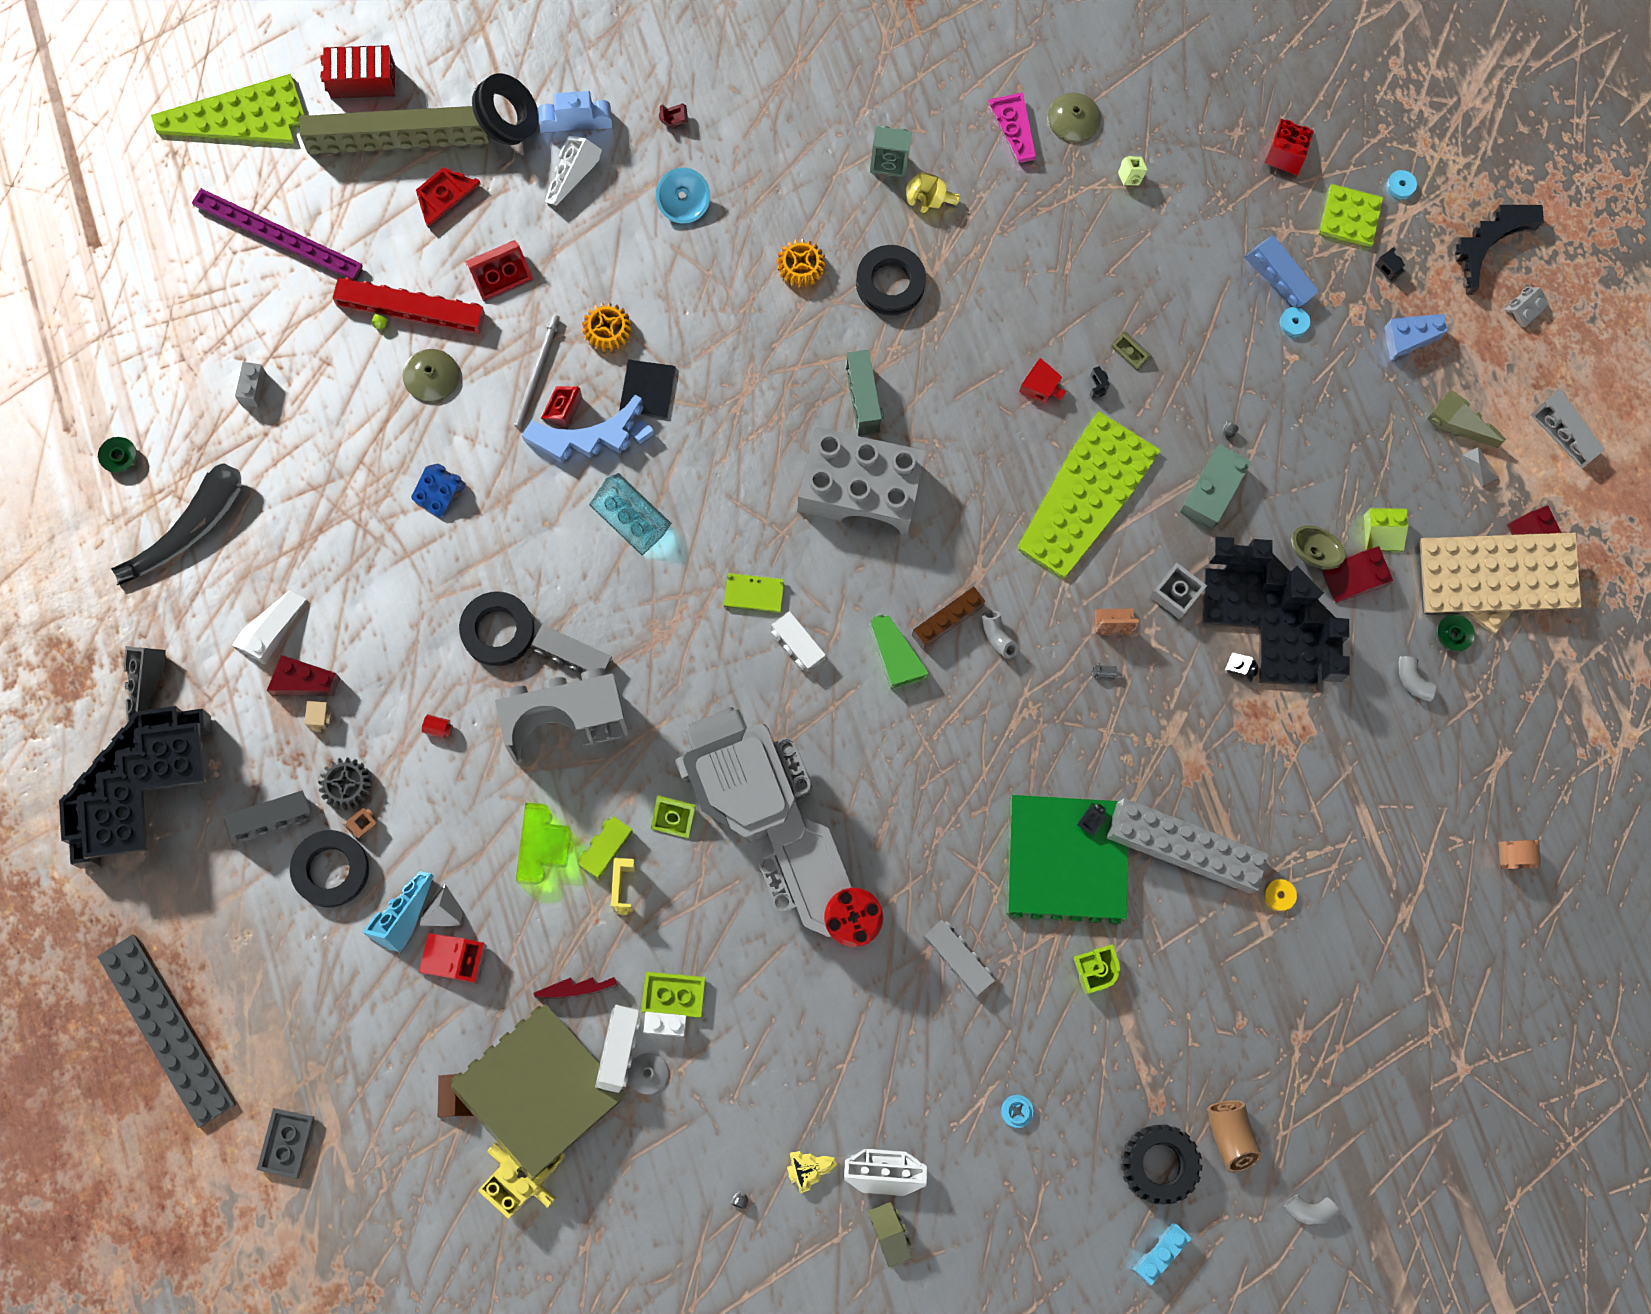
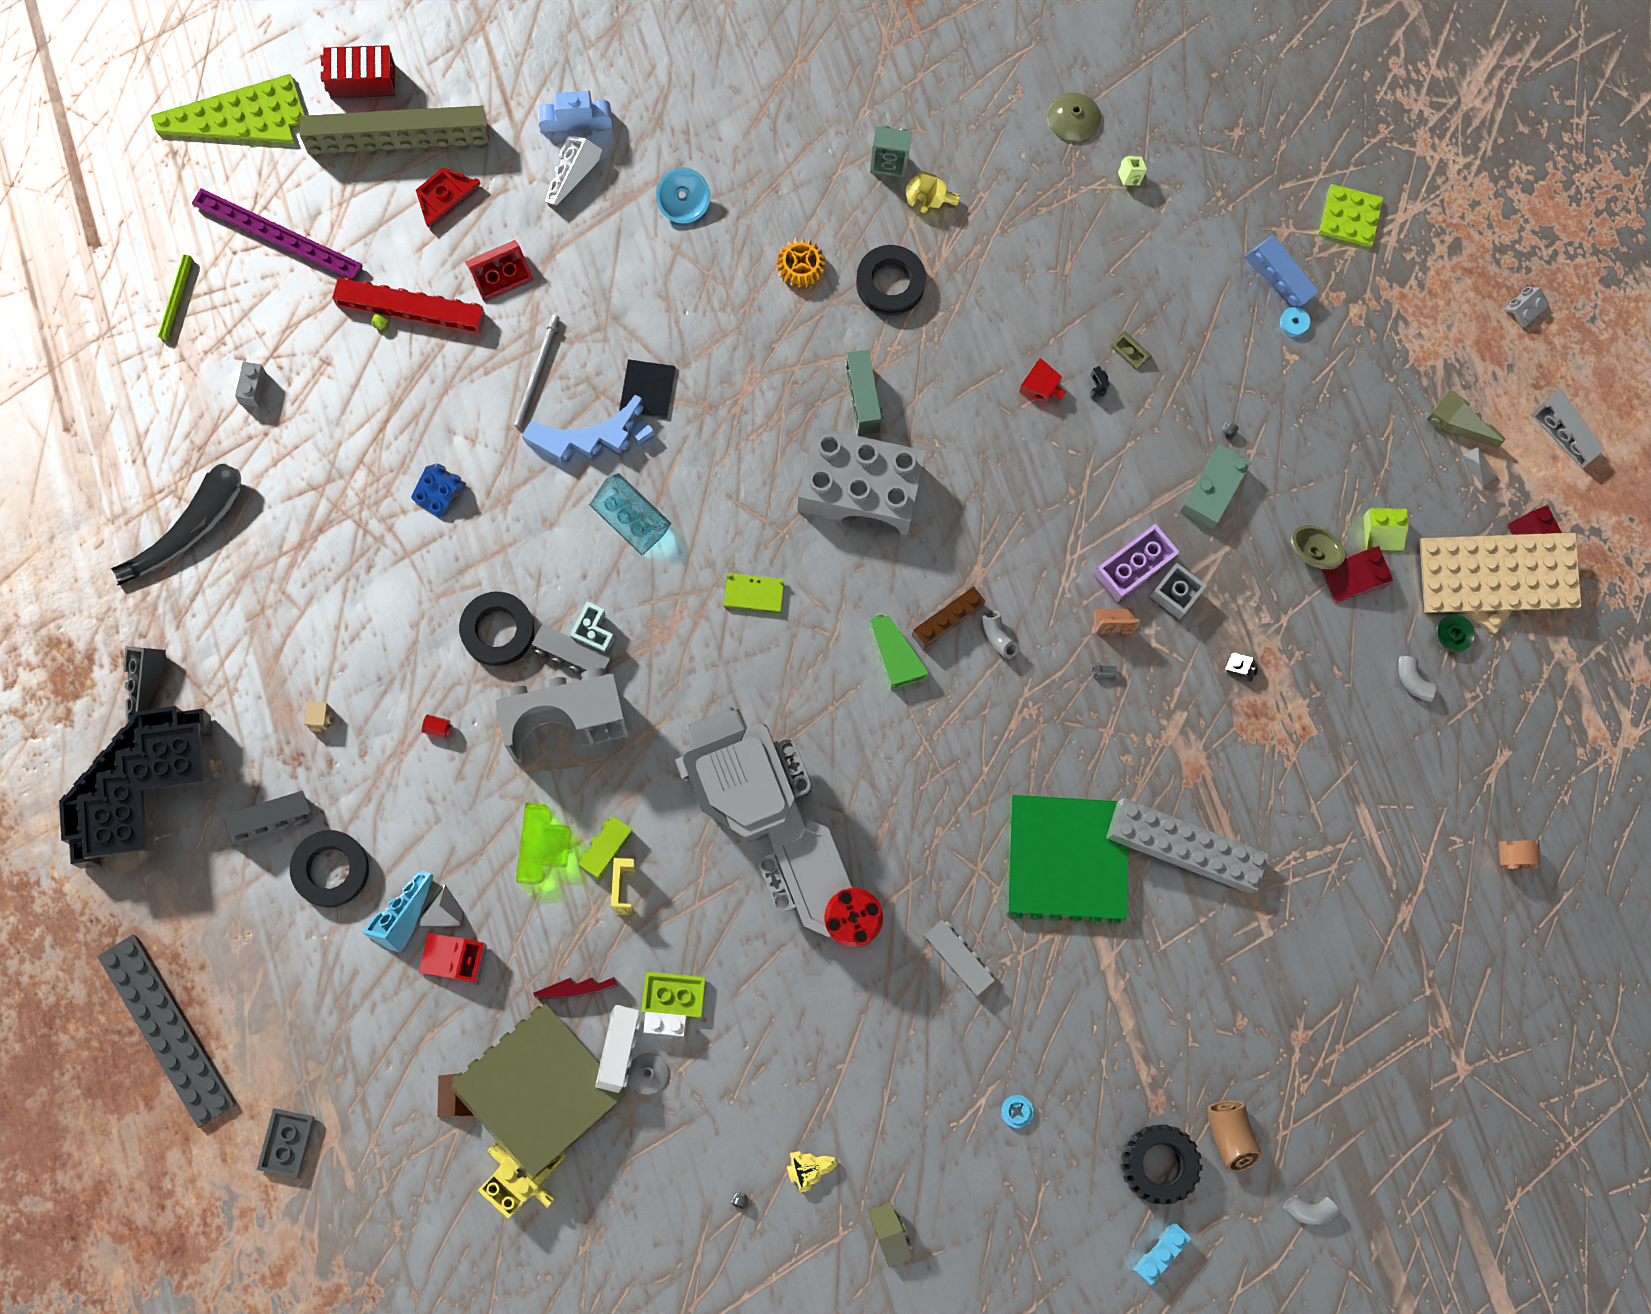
(111, 449): dark green dish -> none
(175, 297): none -> lime axle
(266, 631): white wedge -> none
(300, 678): dark red wedge -> none
(353, 784): dark grey gear -> none
(356, 830): nougat brick -> none
(430, 385): olive dish -> none
(492, 122): black tyre -> none
(562, 406): red slope -> none
(588, 628): none -> light aqua brick
(602, 313): light orange gear -> none
(673, 817): lime slope -> none
(674, 115): dark red bracket -> none
(797, 642): white brick -> none
(885, 1172): white wedge -> none
(1013, 120): dark pink wing -> none
(1086, 494): lime wing -> none
(1093, 818): black bracket -> none
(1097, 969): lime brick -> none
(1136, 563): none -> lavender brick
(1288, 891): yellow piece -> none
(1289, 146): red slope -> none
(1293, 625): black brick -> none
(1390, 264): black brick -> none
(1406, 179): medium azure piece -> none
(1415, 332): medium blue wedge -> none
(1505, 221): black arch -> none

